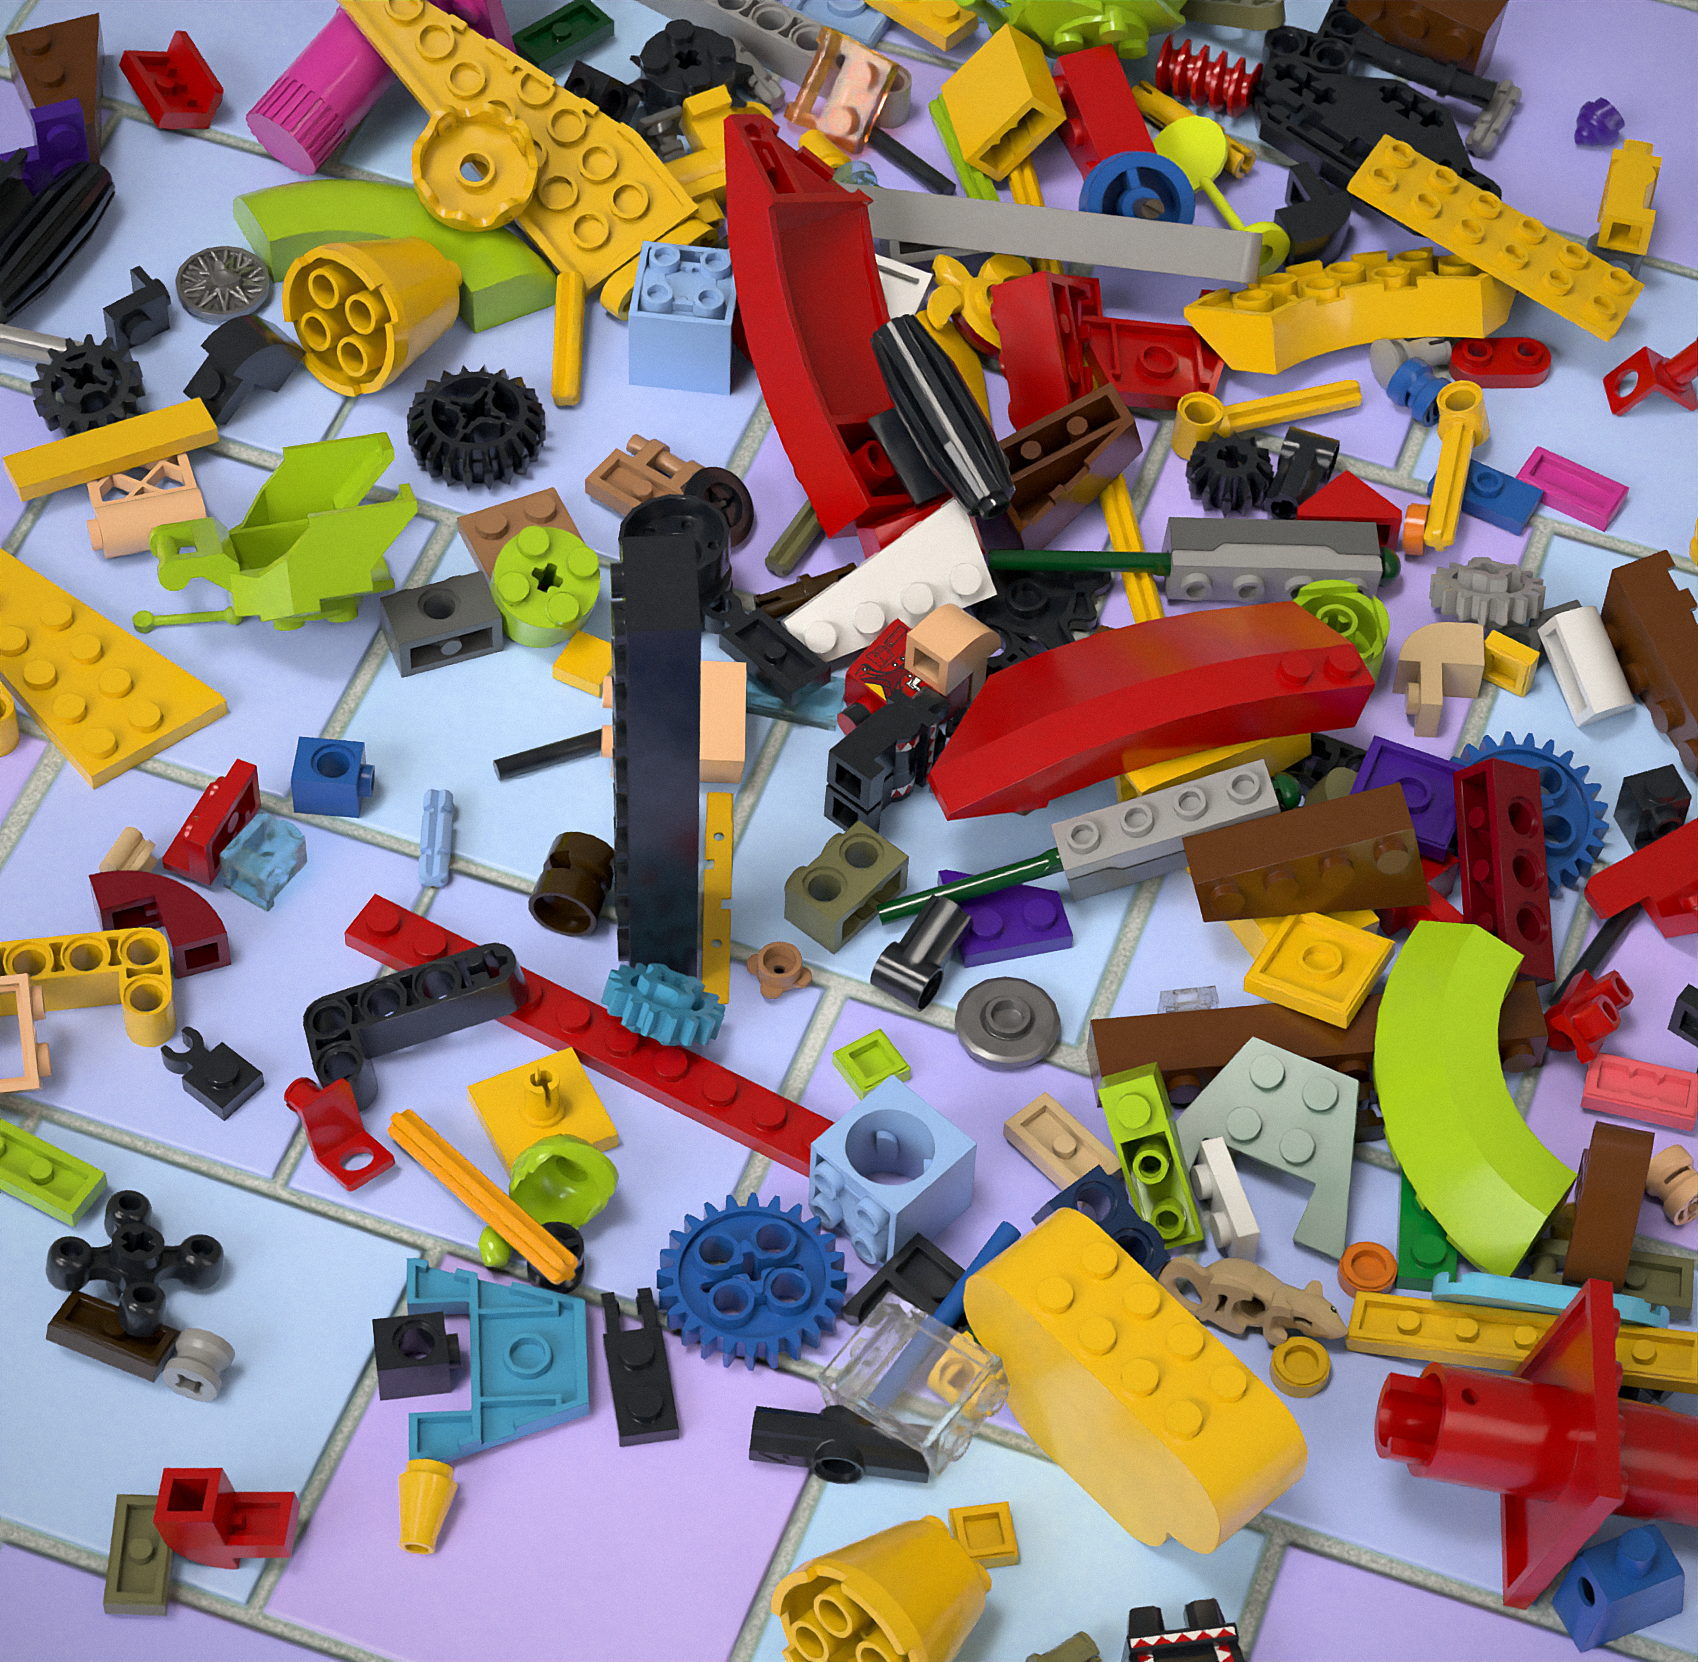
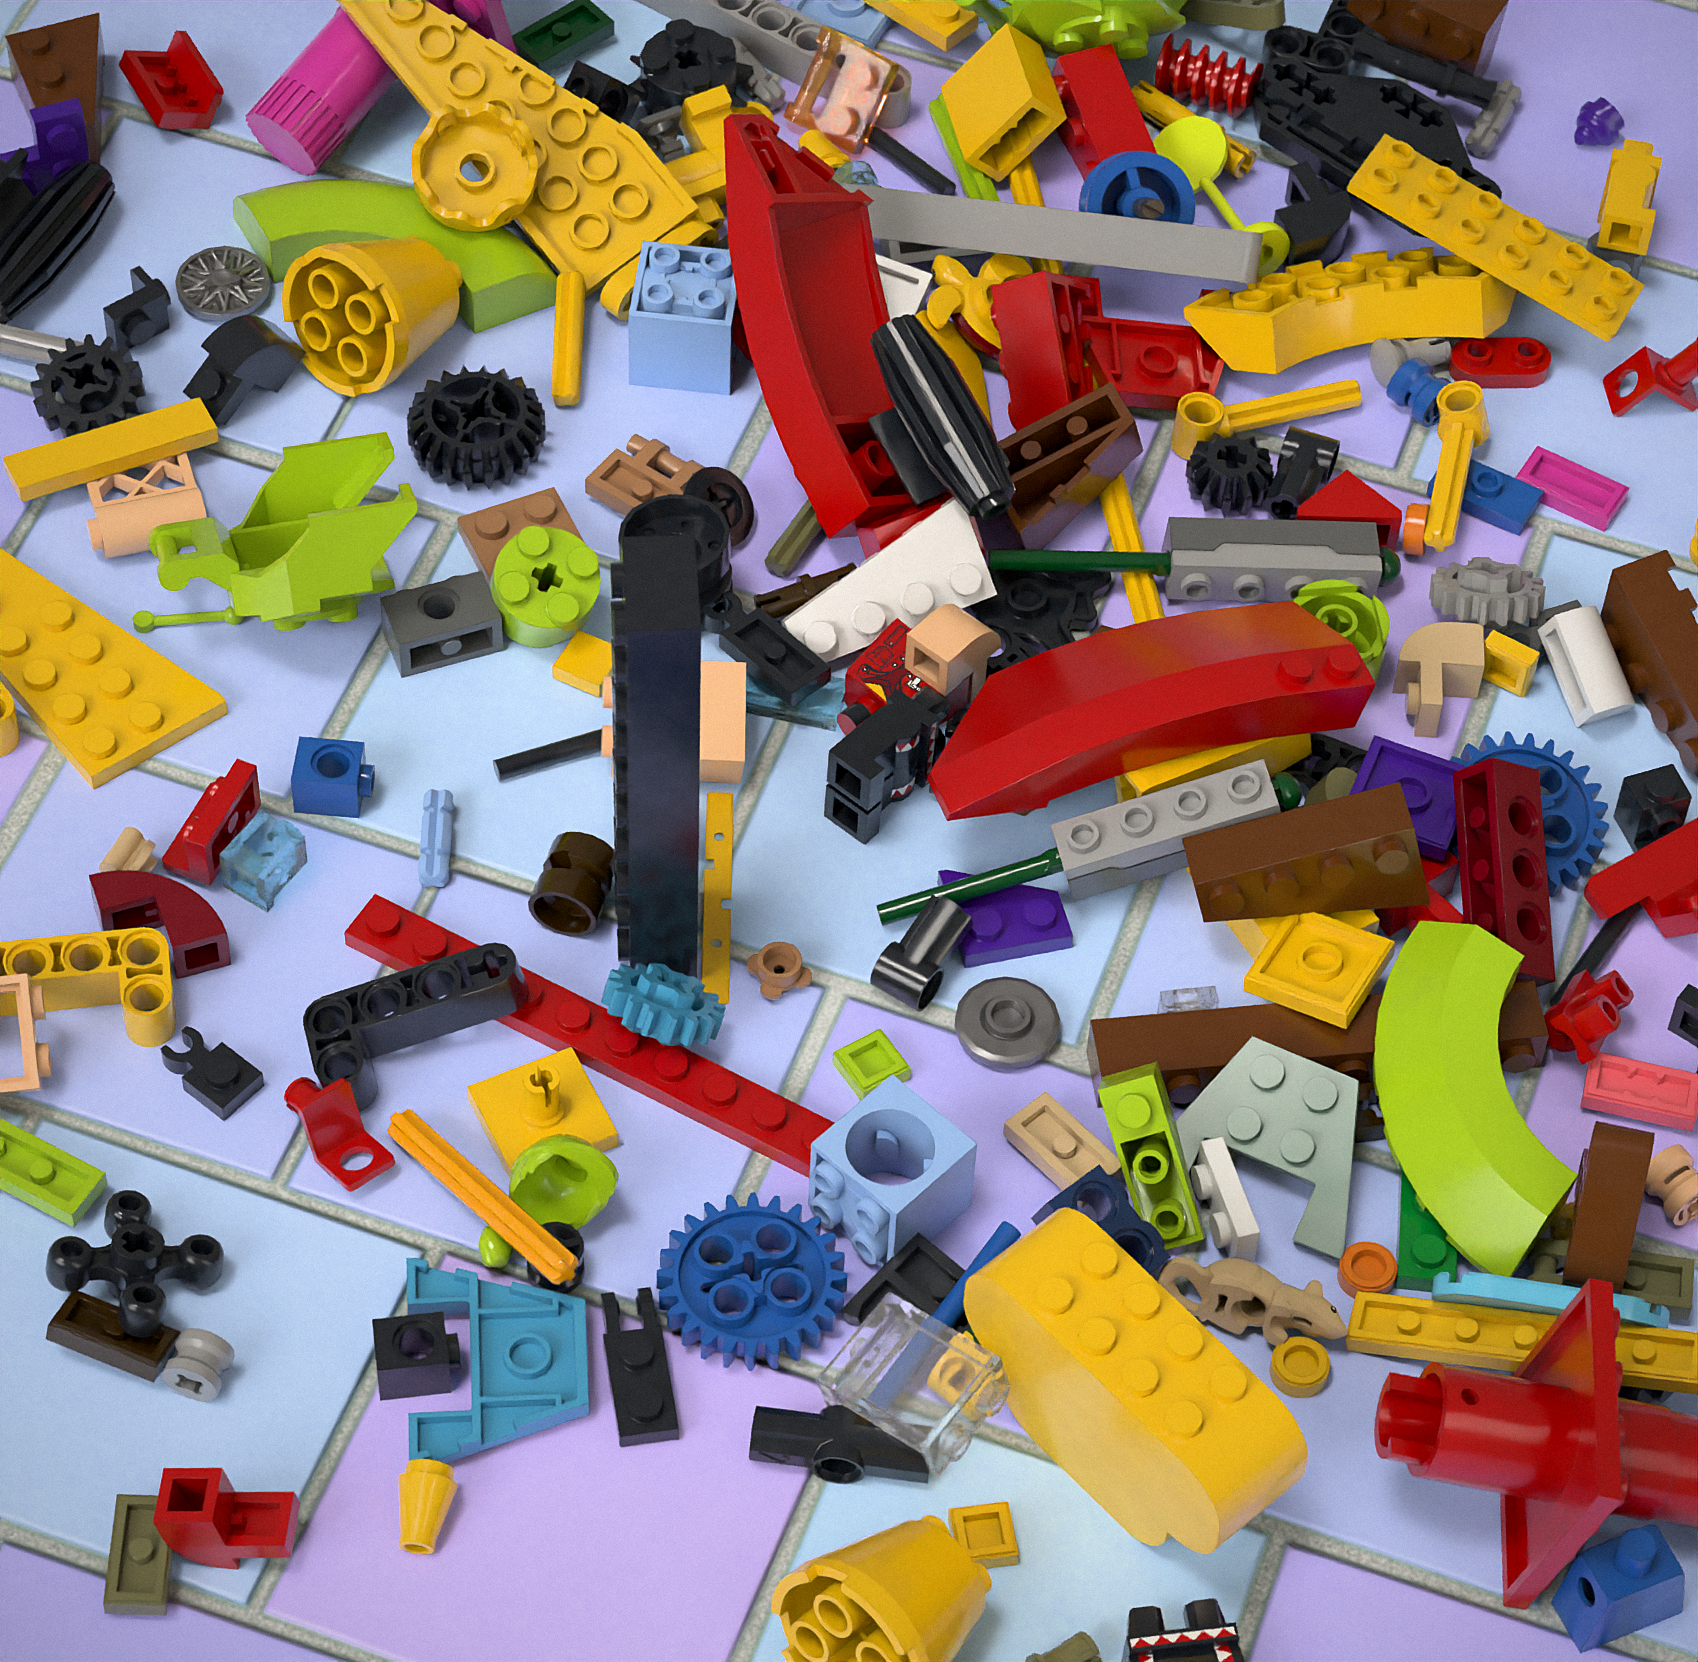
(848, 889): olive brick -> none

